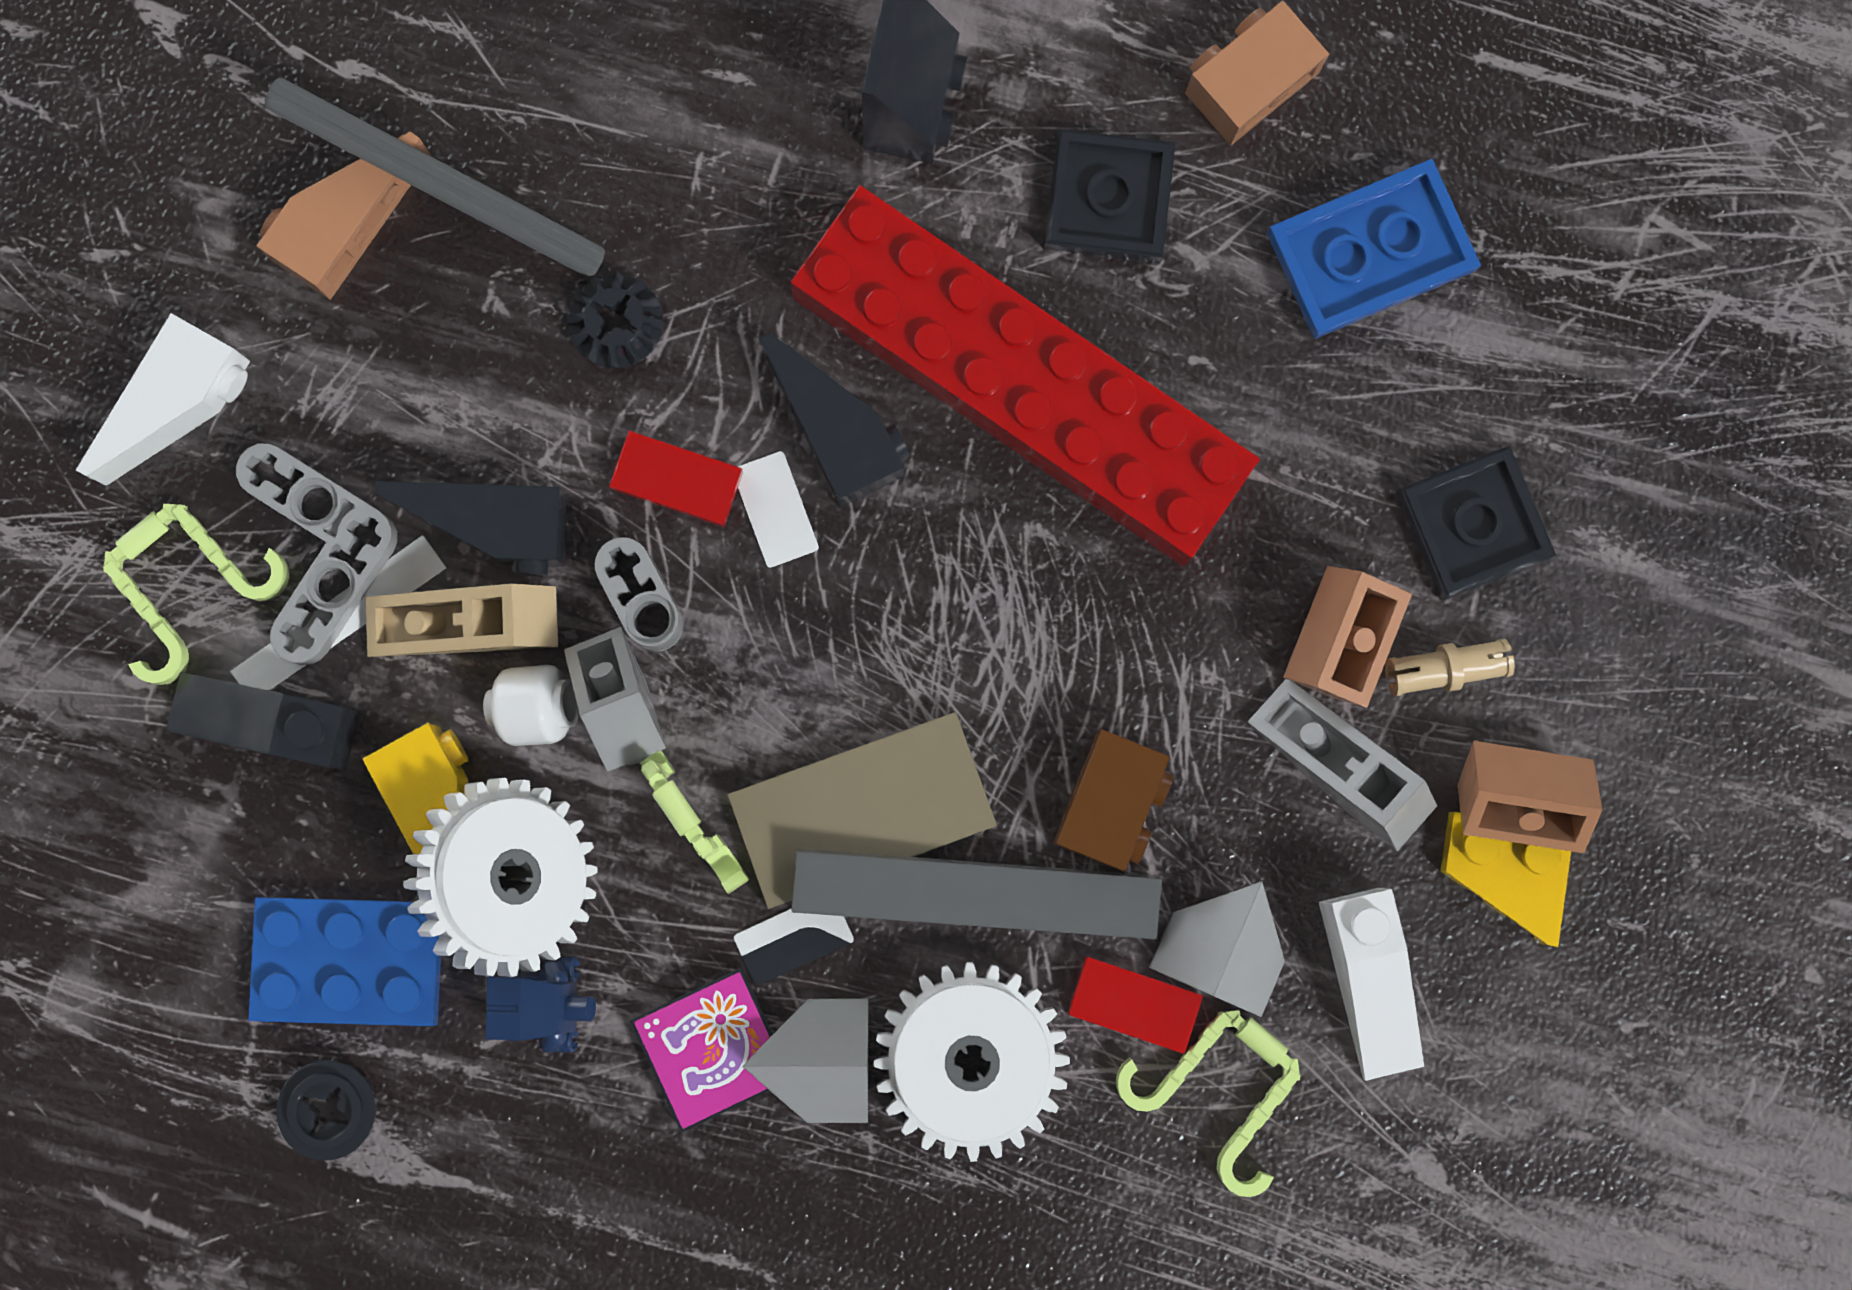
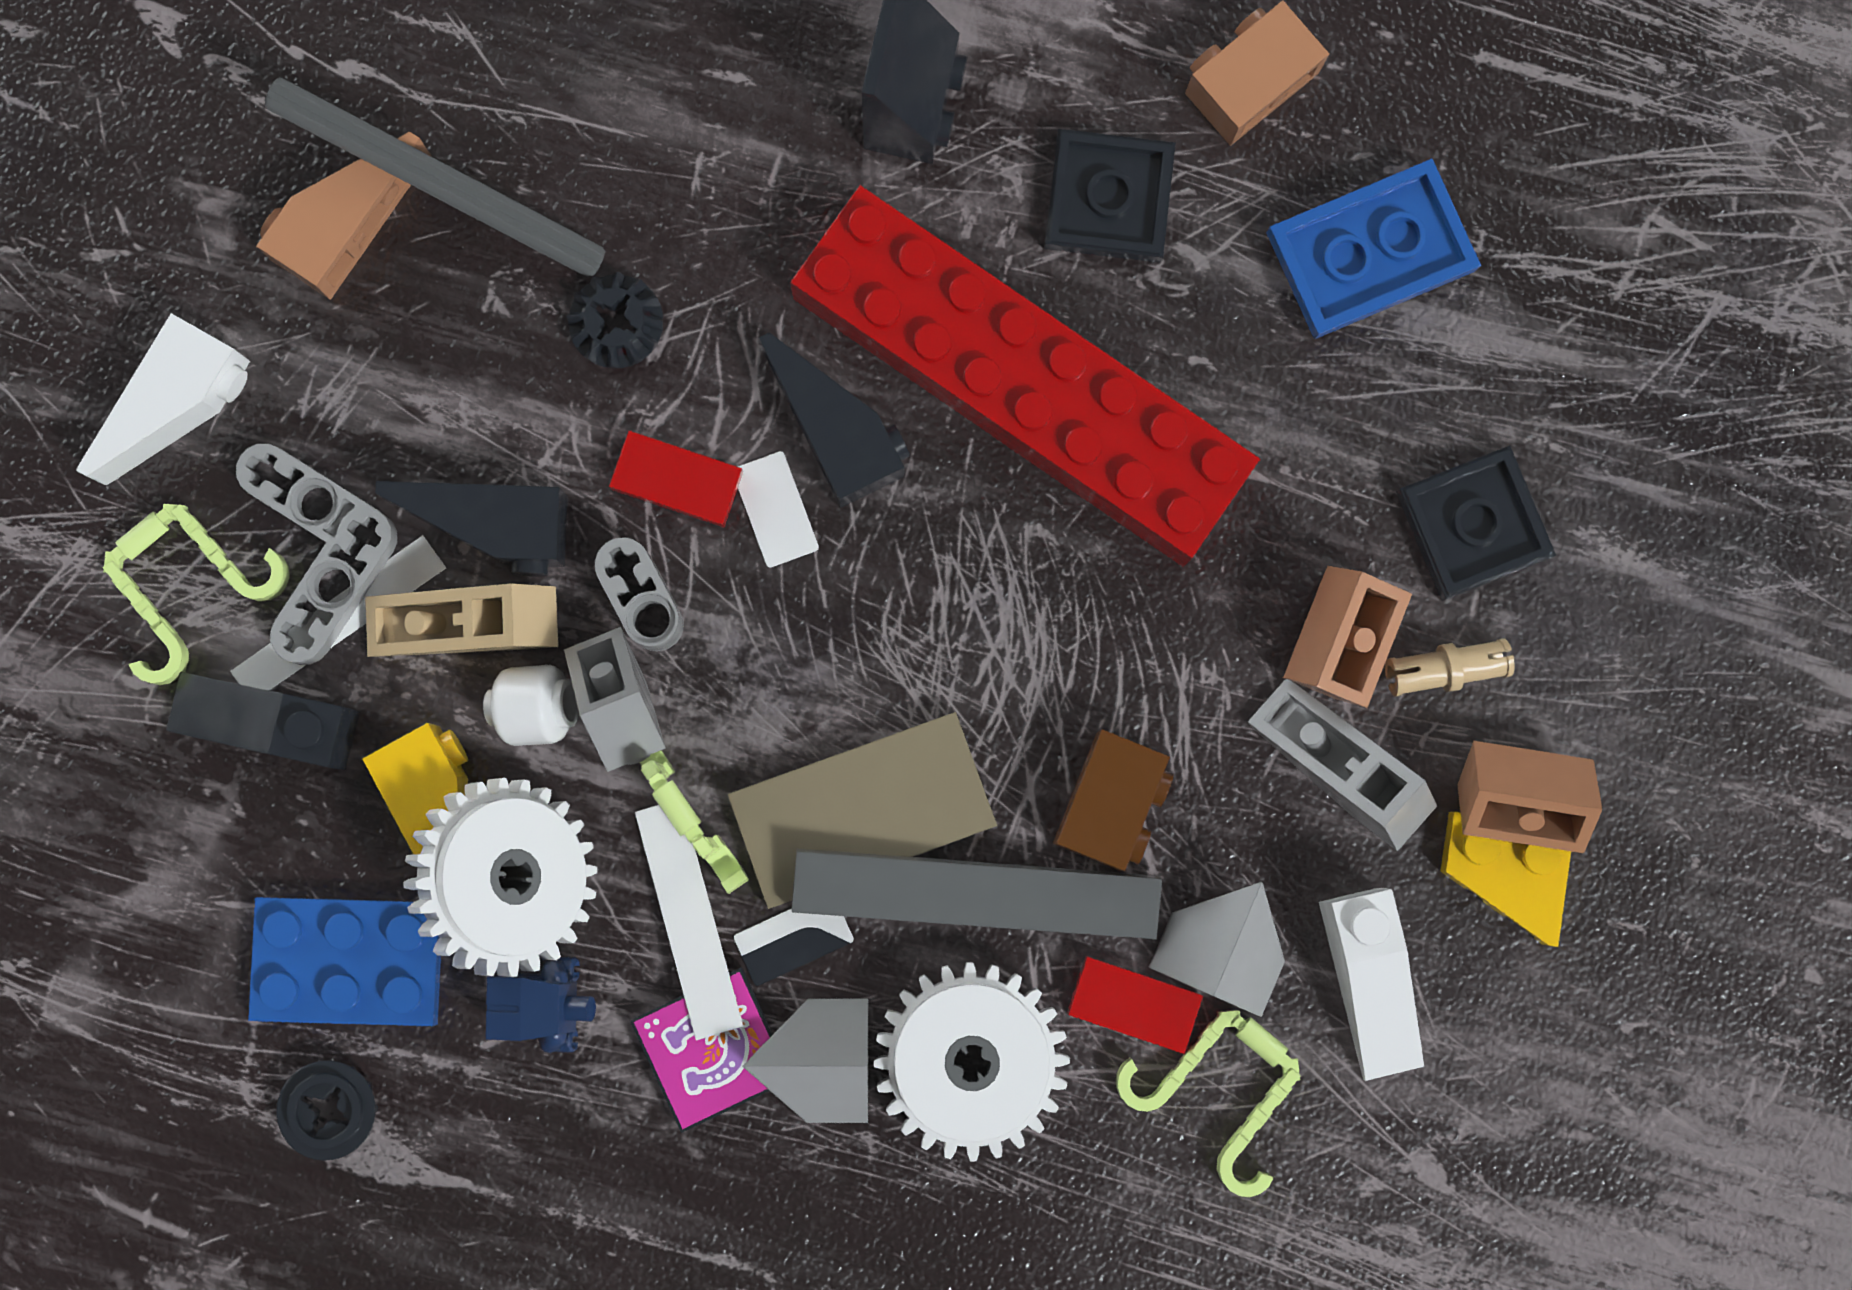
(689, 926): none -> white sticker

